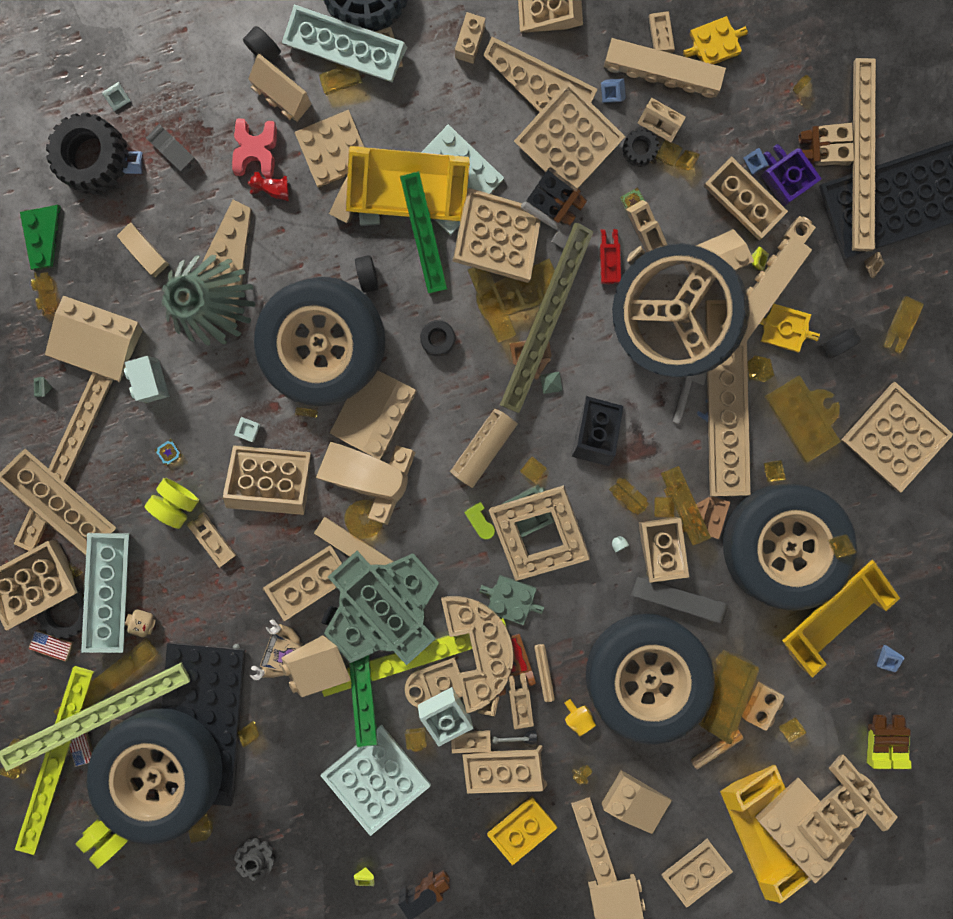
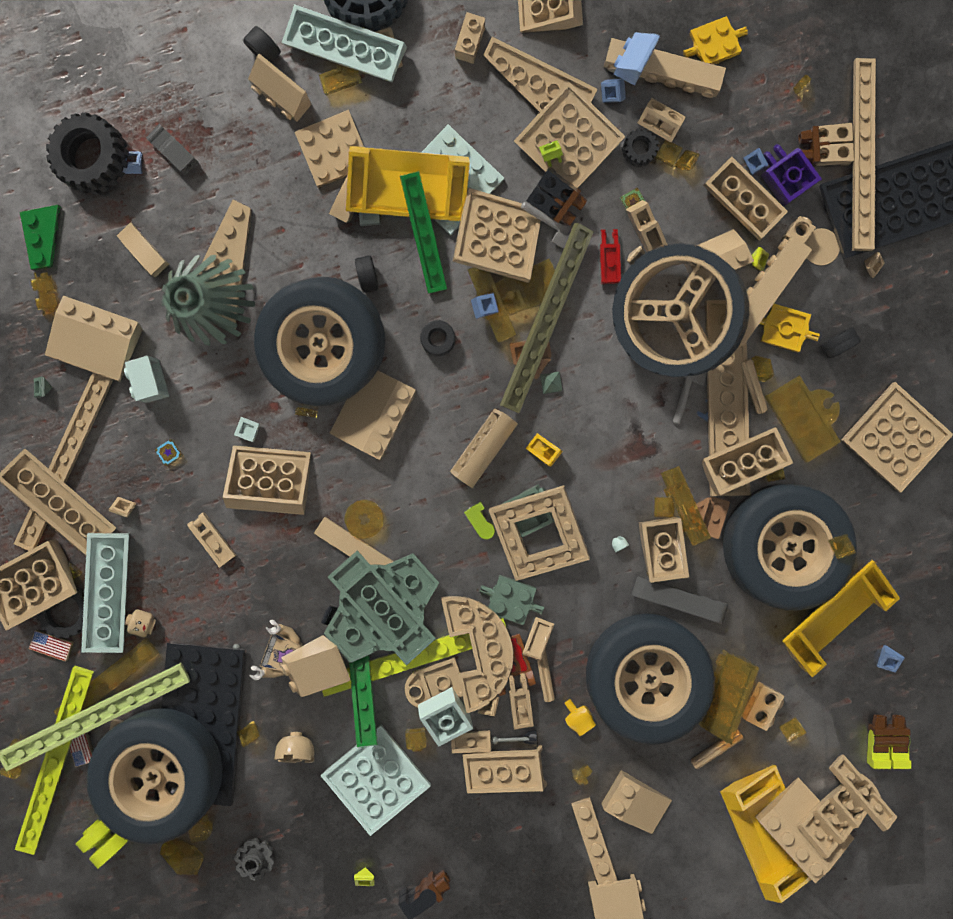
(116, 96): light aqua slope -> none
(122, 507): none -> tan slope
(168, 508): neon yellow wheel -> none
(182, 856): none -> clear yellow slope
(254, 148): coral piece -> none
(273, 187): red animal -> none
(294, 749): none -> tan cylinder
(303, 584): tan plate -> none
(369, 476): tan slope -> none
(484, 305): none -> medium blue slope
(522, 830): yellow plate -> none
(533, 469): clear yellow slope -> none
(538, 639): none -> tan tile
(544, 450): none -> yellow slope
(551, 151): none -> lime tile
(598, 431): black slope -> none
(635, 57): none -> light blue slope
(635, 502): clear yellow hinge -> none
(661, 32): tan plate -> none
(697, 873): tan plate -> none
(746, 461): none -> tan brick
(754, 386): none -> tan axle
(823, 246): none -> tan sticker
(903, 323): clear yellow hinge -> none

